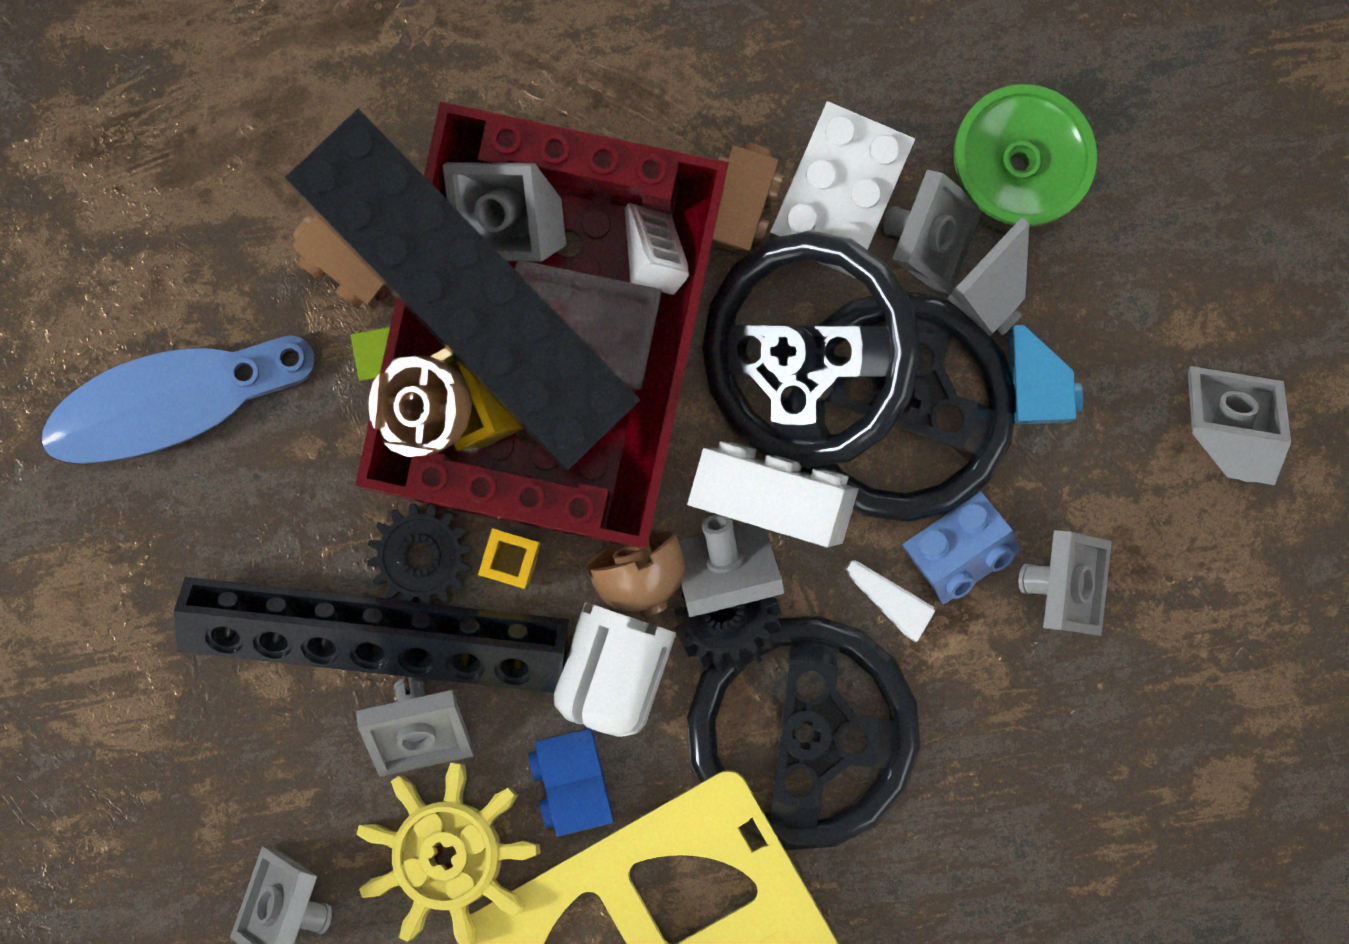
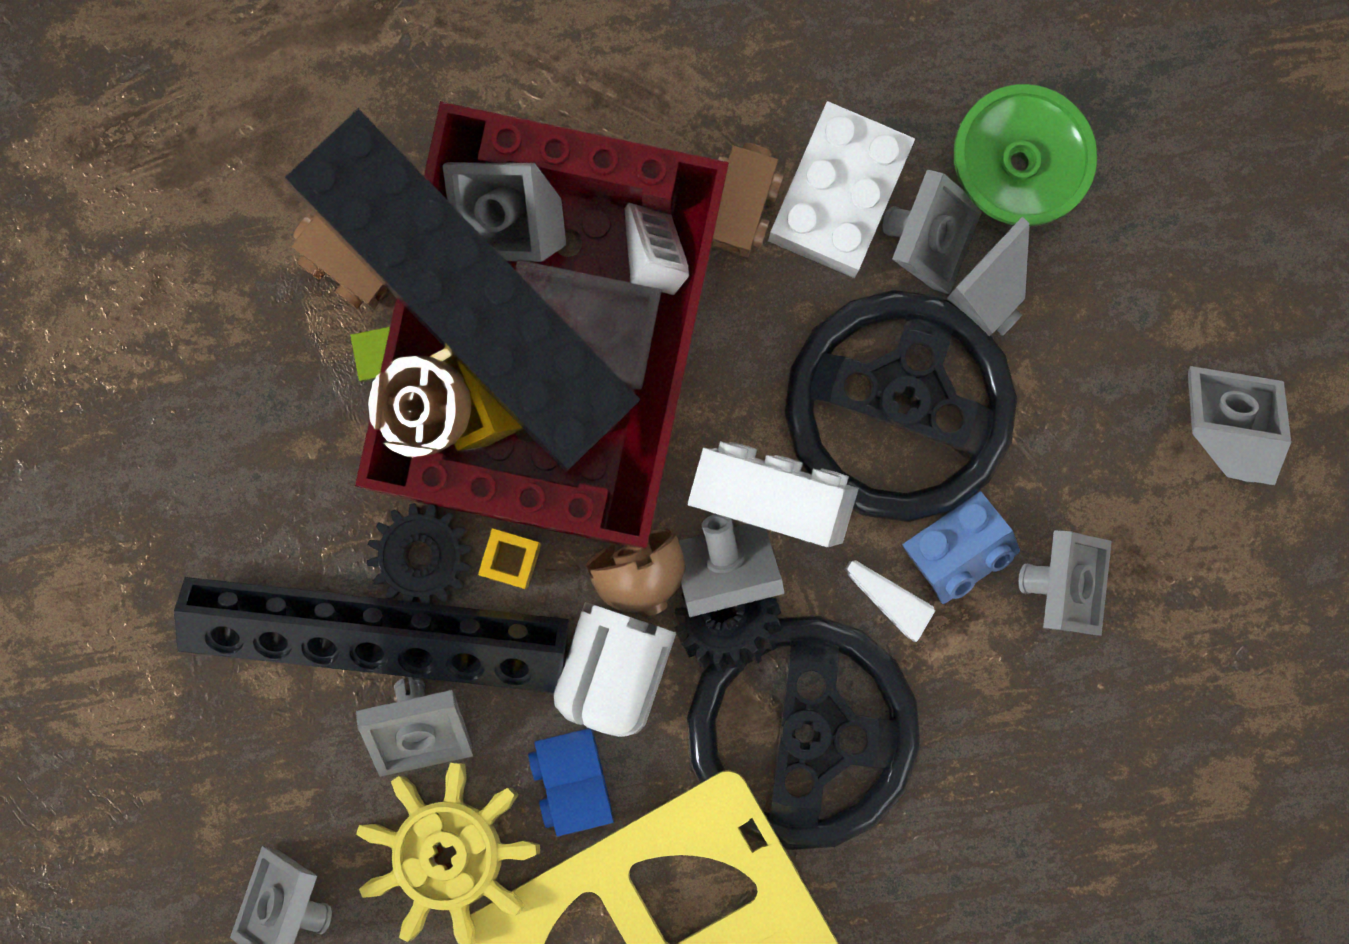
(166, 399): medium blue plant -> none
(807, 357): black piece -> none
(1041, 381): dark azure slope -> none

